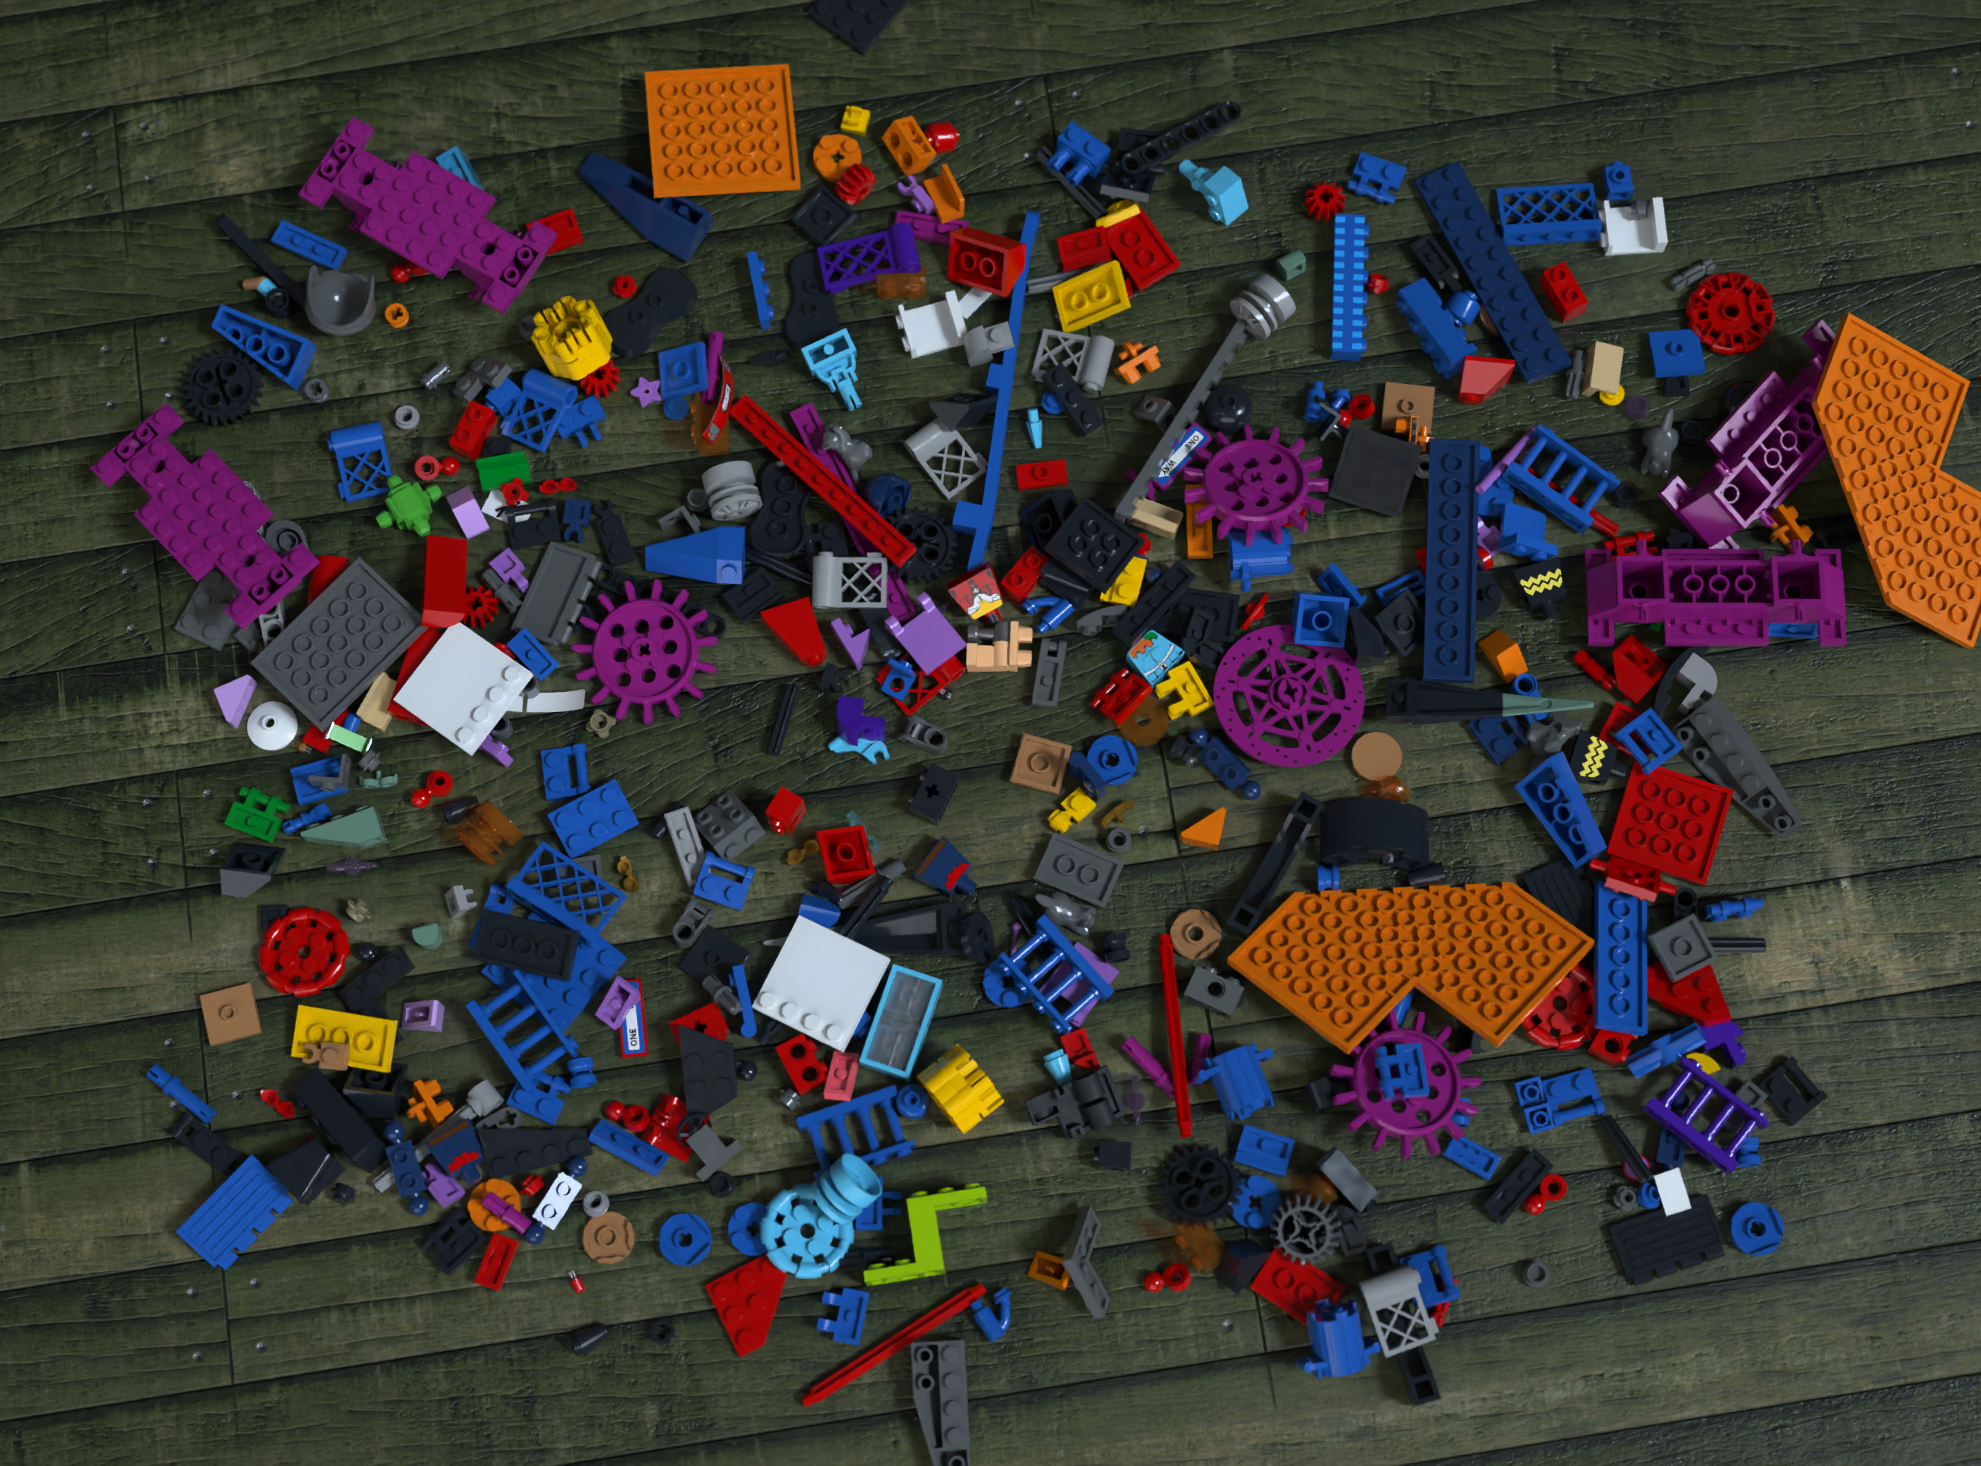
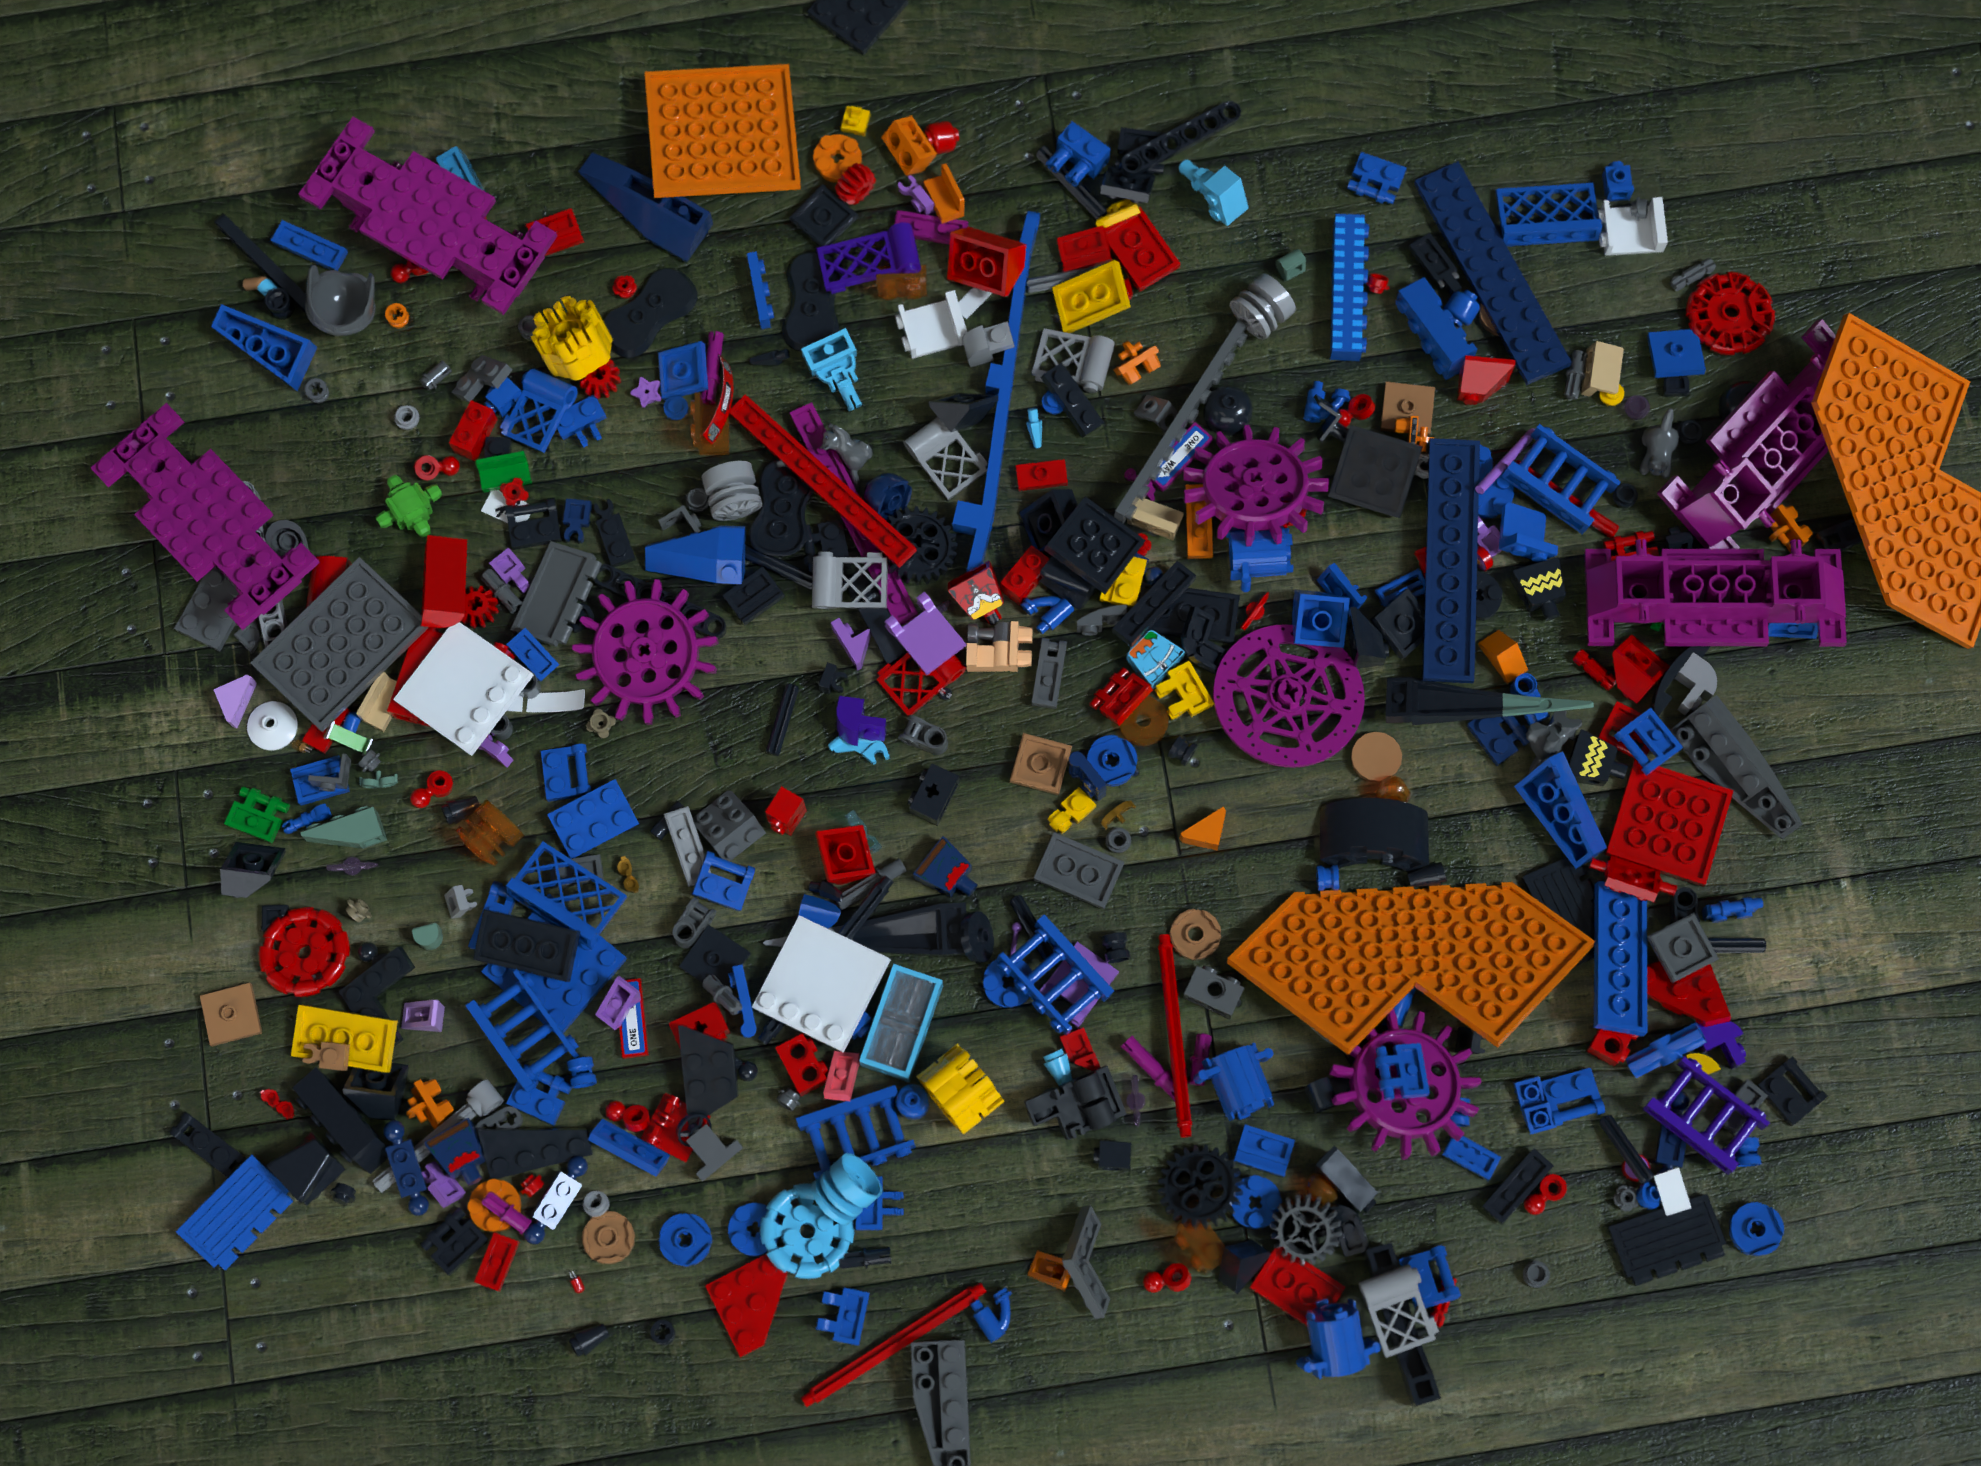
(173, 1087): blue pin -> none
(244, 379): black gear -> none
(358, 441): blue piece -> none
(467, 512): lavender slope -> none
(551, 487): red piece -> none
(721, 1184): black plate -> none
(796, 856): pearl gold piece -> none
(797, 630): red slope -> none
(899, 670): blue bracket -> none
(926, 1235): lime bracket -> none
(1063, 911): dark grey animal -> none
(1224, 763): dark blue plate -> none
(1274, 866): black arch -> none
(1316, 197): red gear -> none
(1563, 292): red brick -> none
(1572, 1014): red plate -> none

